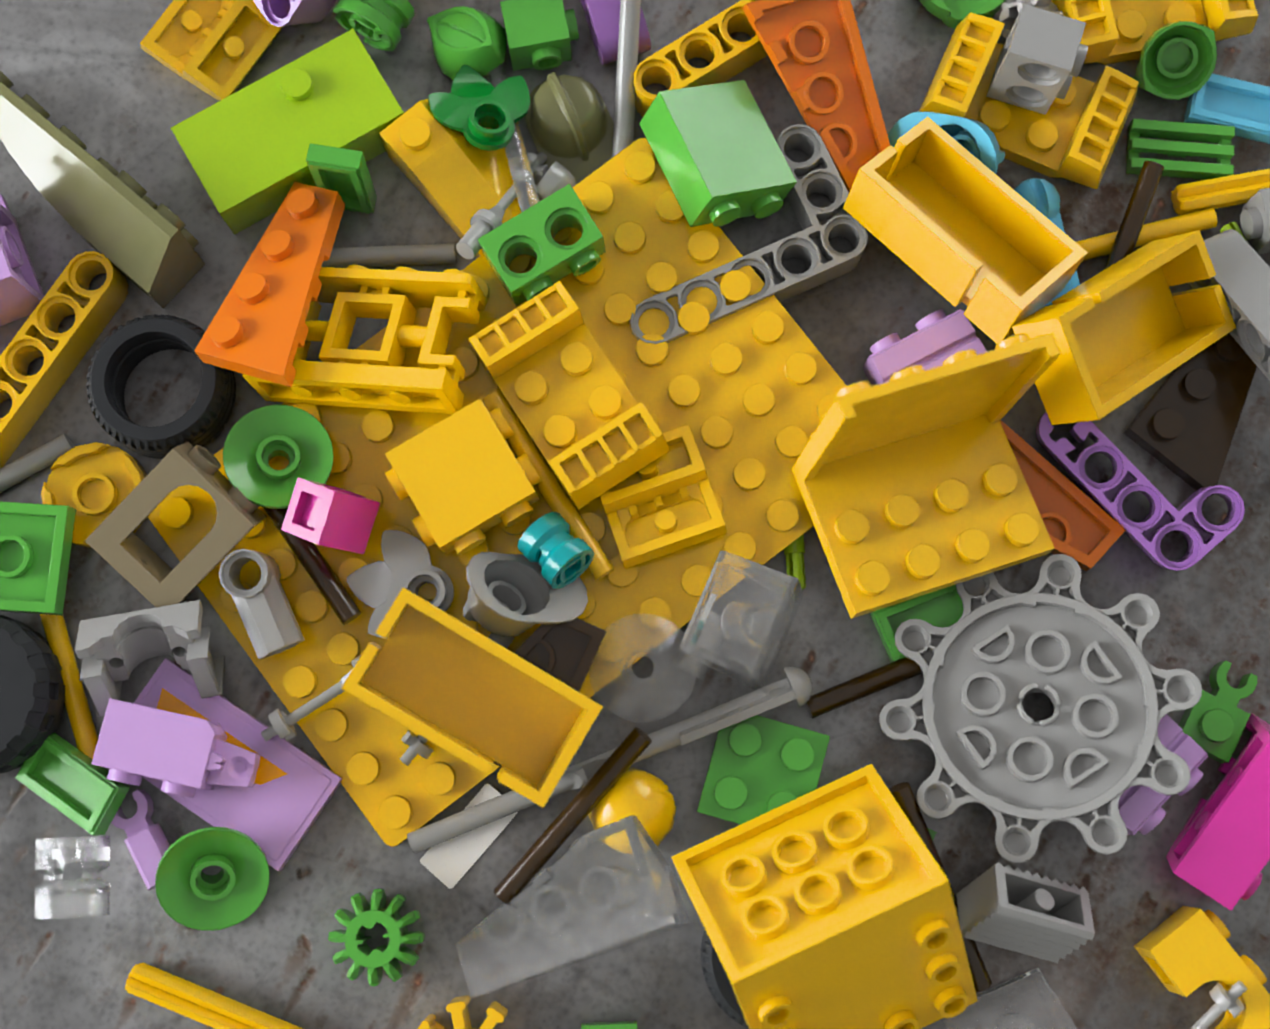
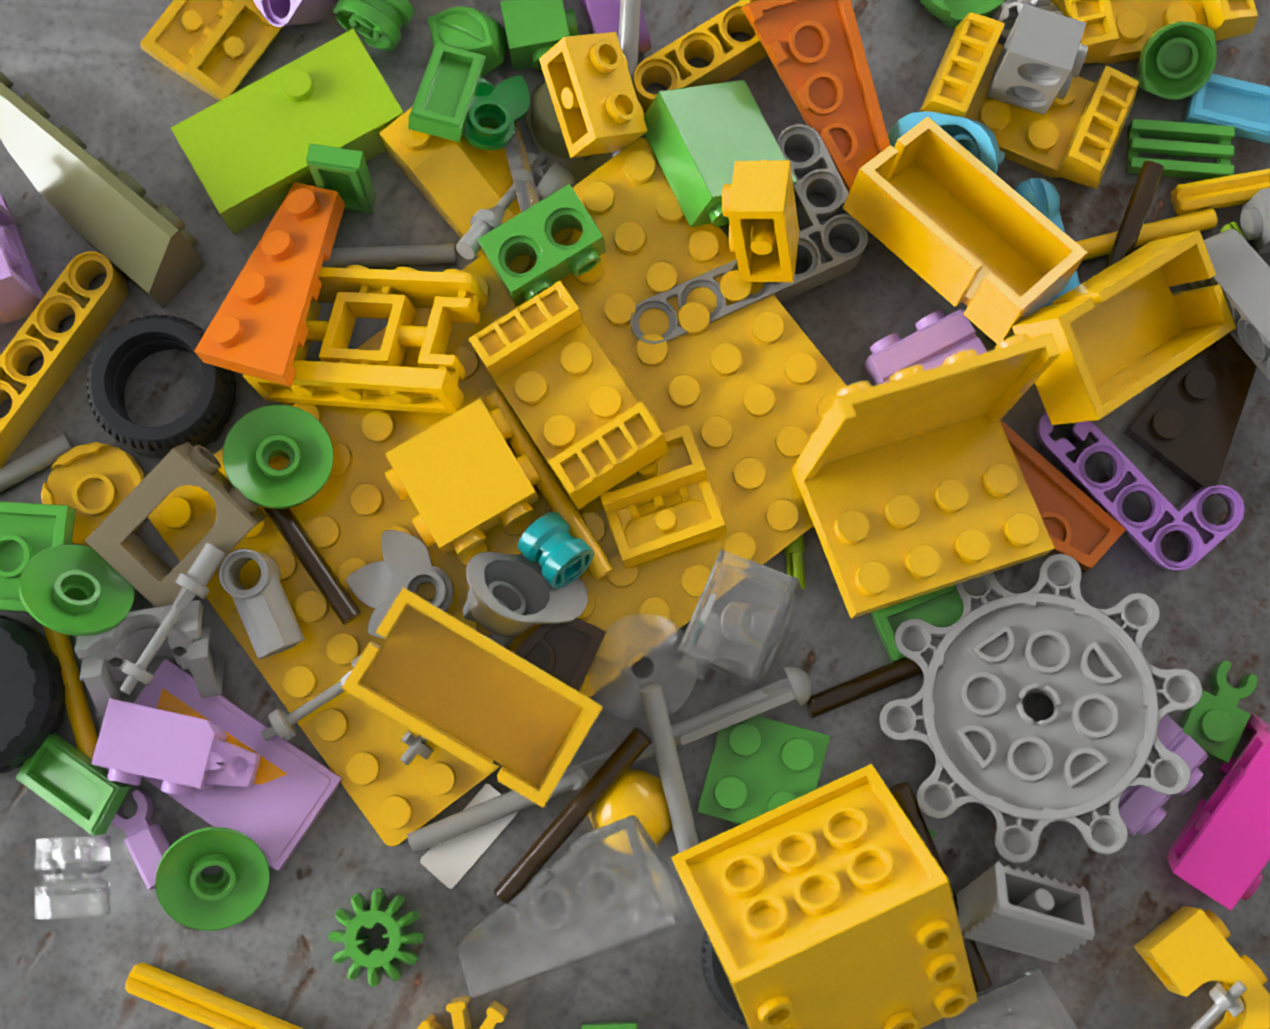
(78, 573): none -> bright green dish
(192, 584): none -> light grey piece
(330, 516): dark pink brick -> none
(447, 92): none -> bright green tile
(593, 94): none -> yellow brick
(669, 767): none -> light grey bar
(762, 220): none -> yellow brick

